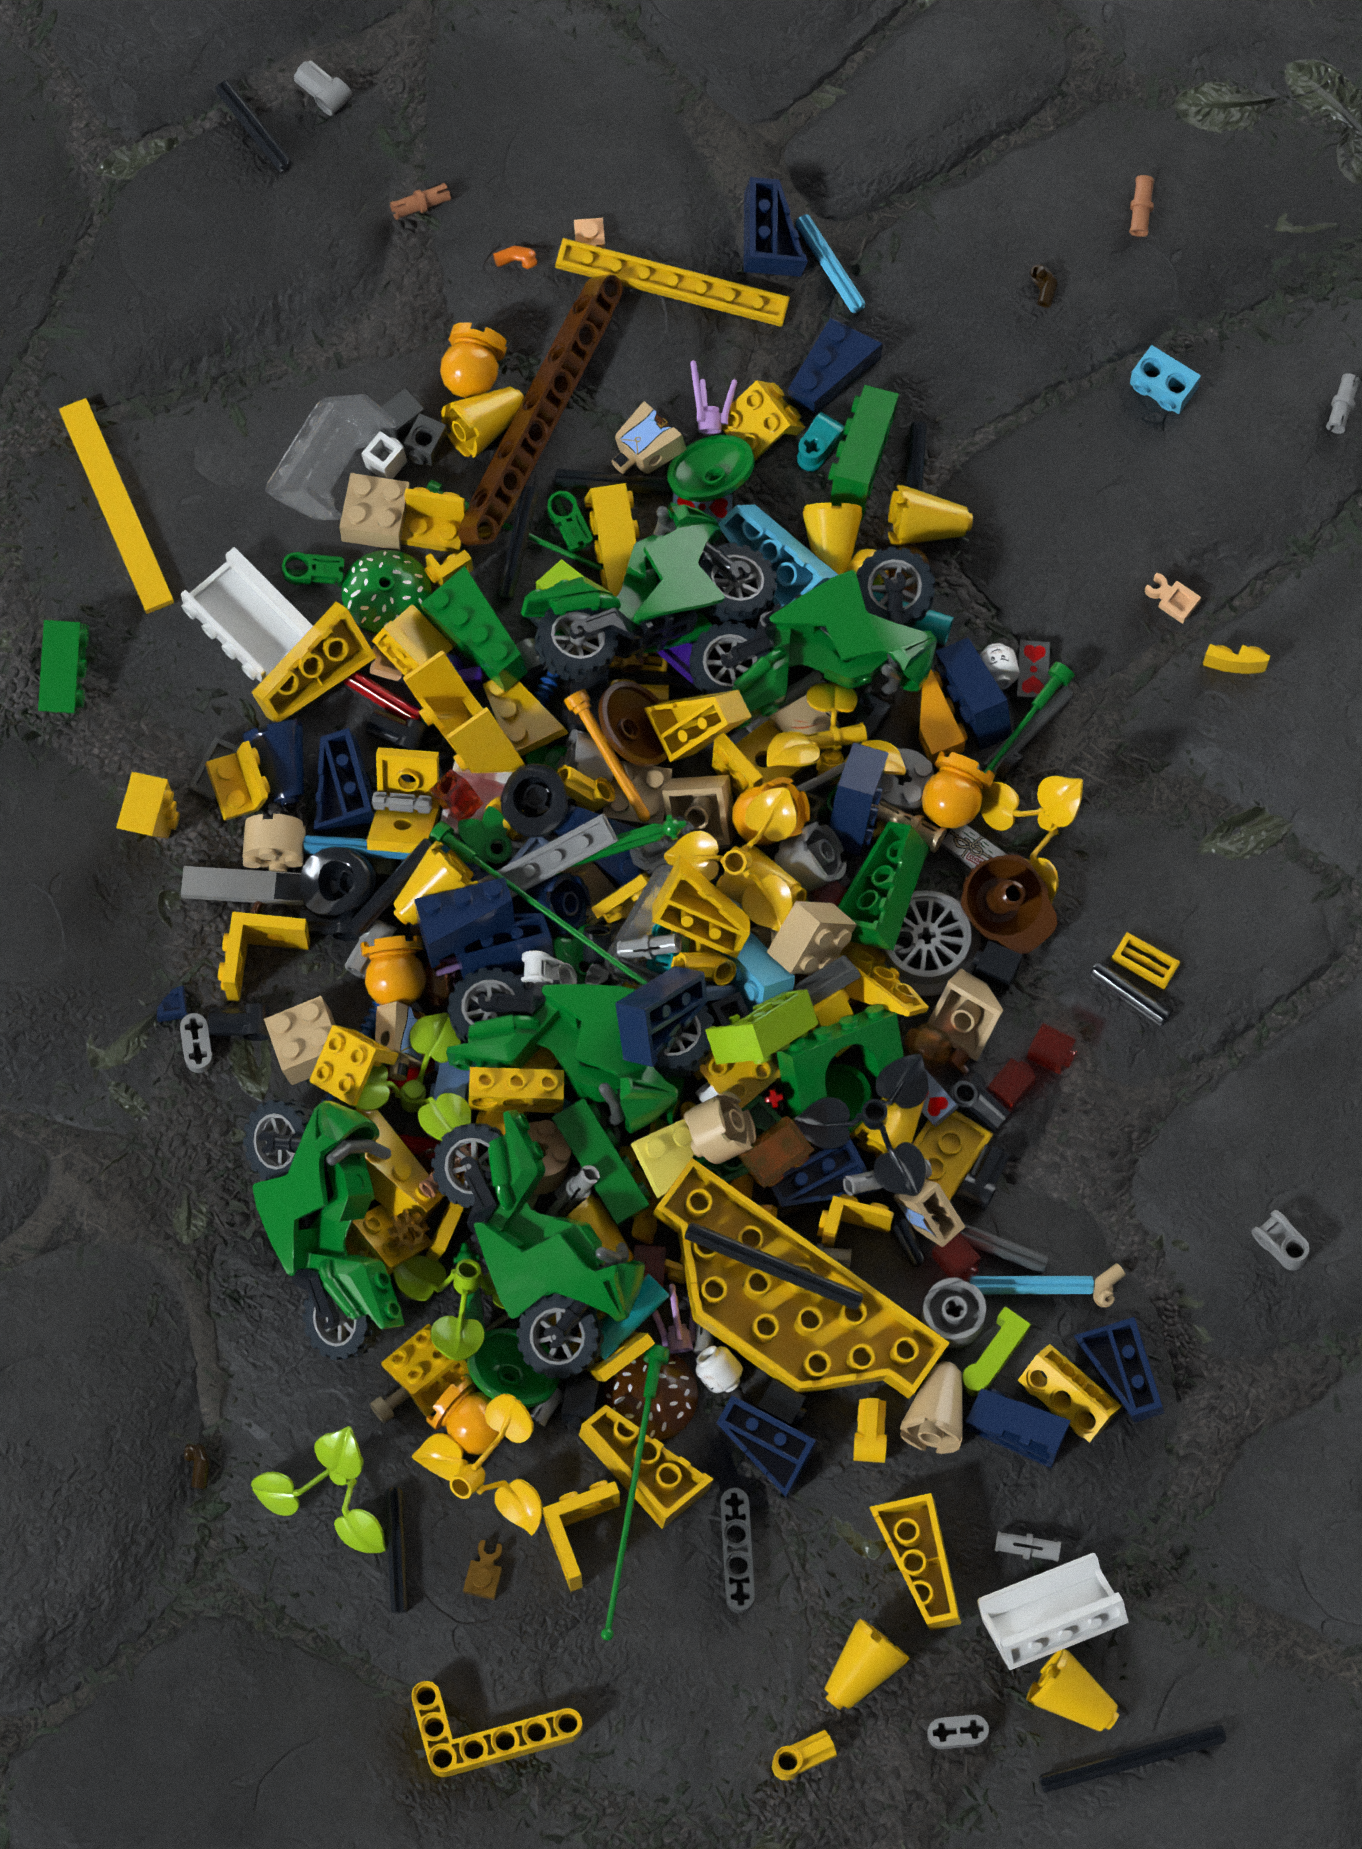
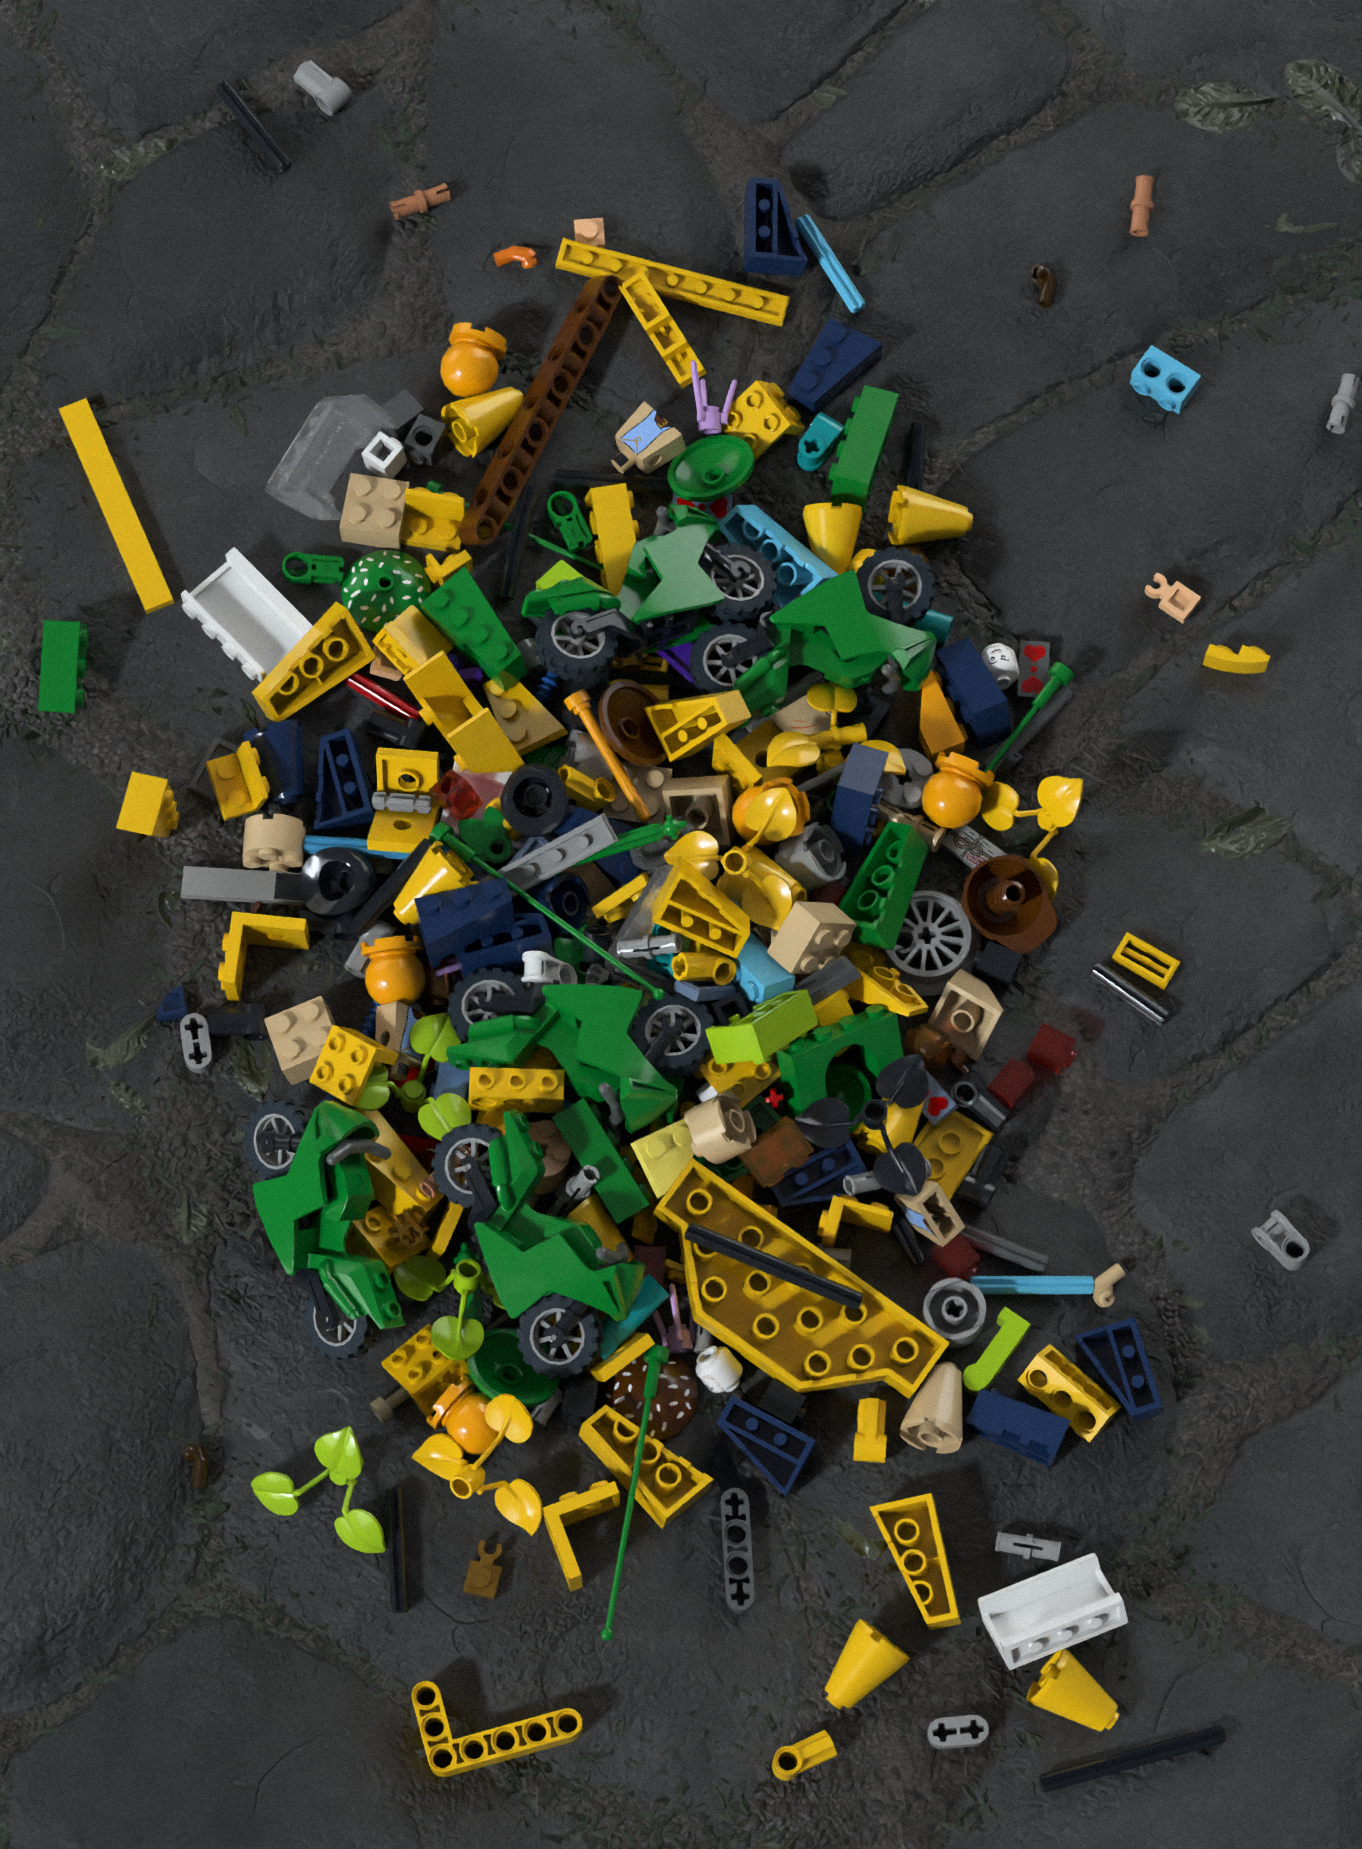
(657, 1011): dark blue wedge -> none
(661, 328): none -> yellow slope

